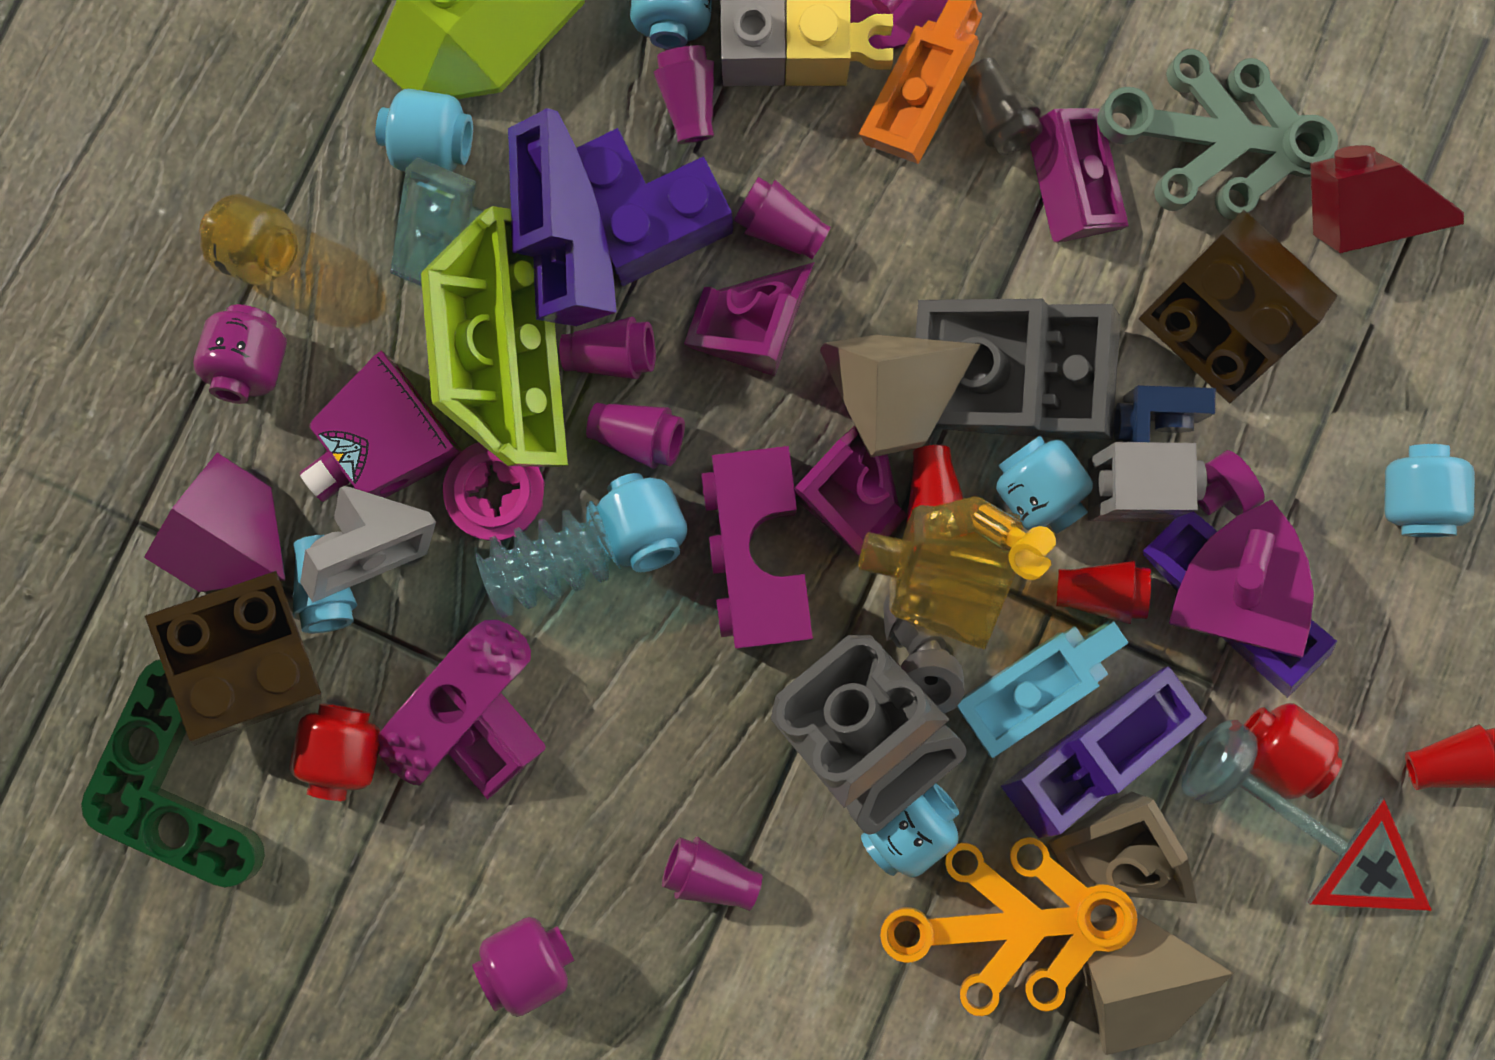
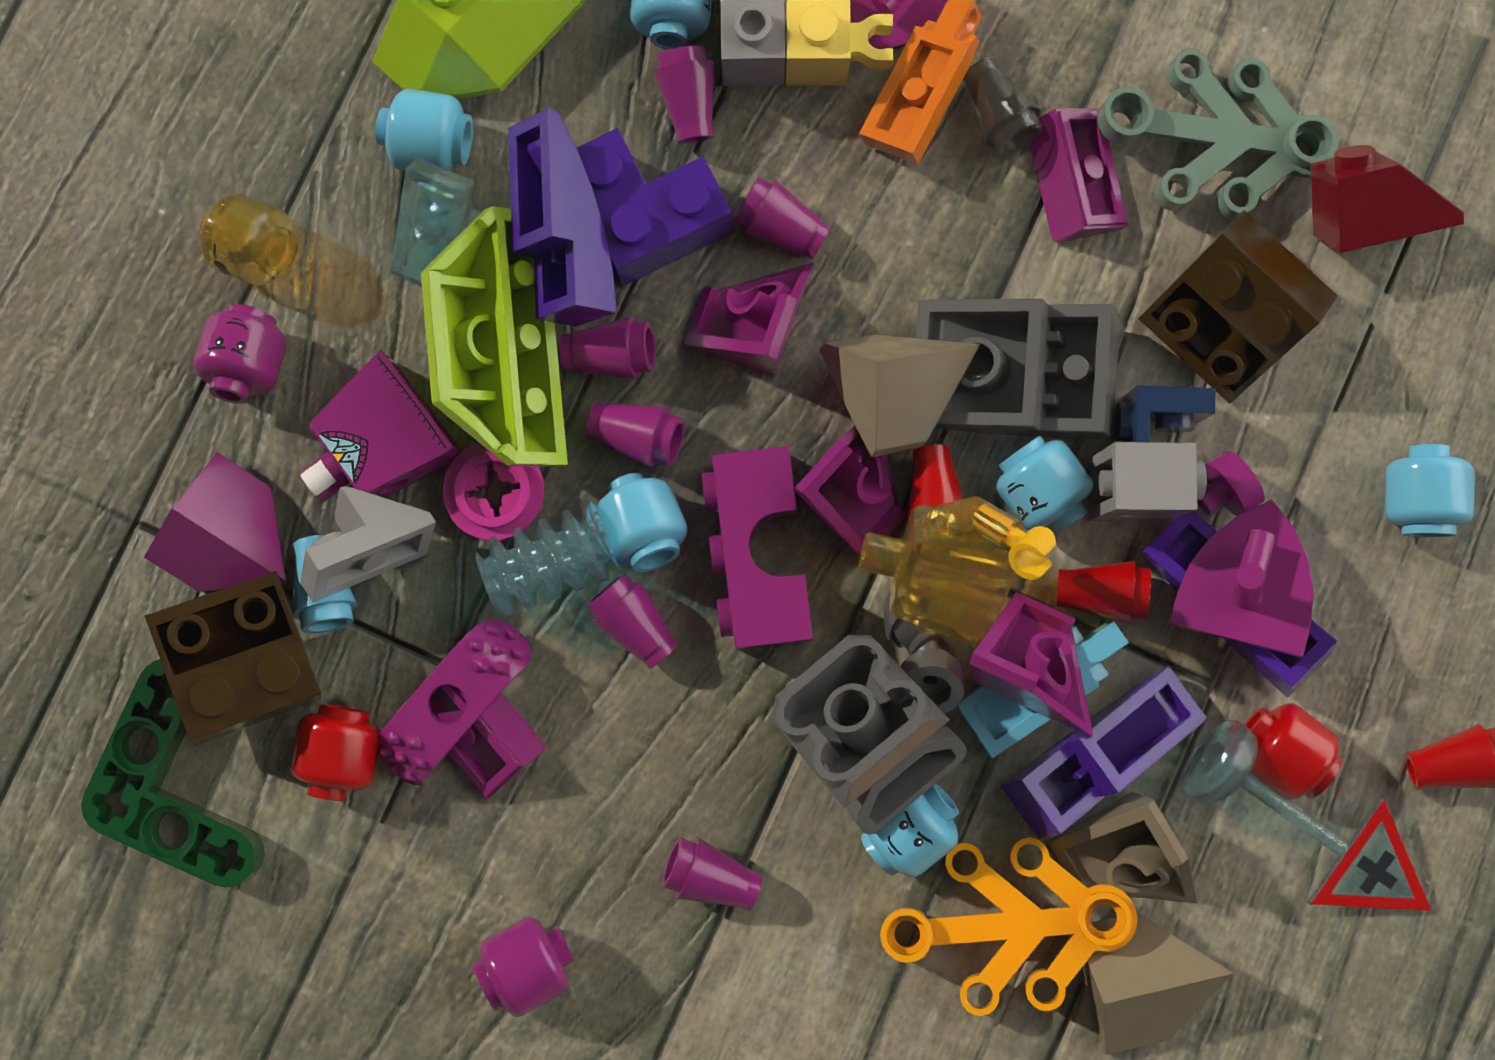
(632, 620): none -> magenta cone
(1034, 662): none -> magenta slope

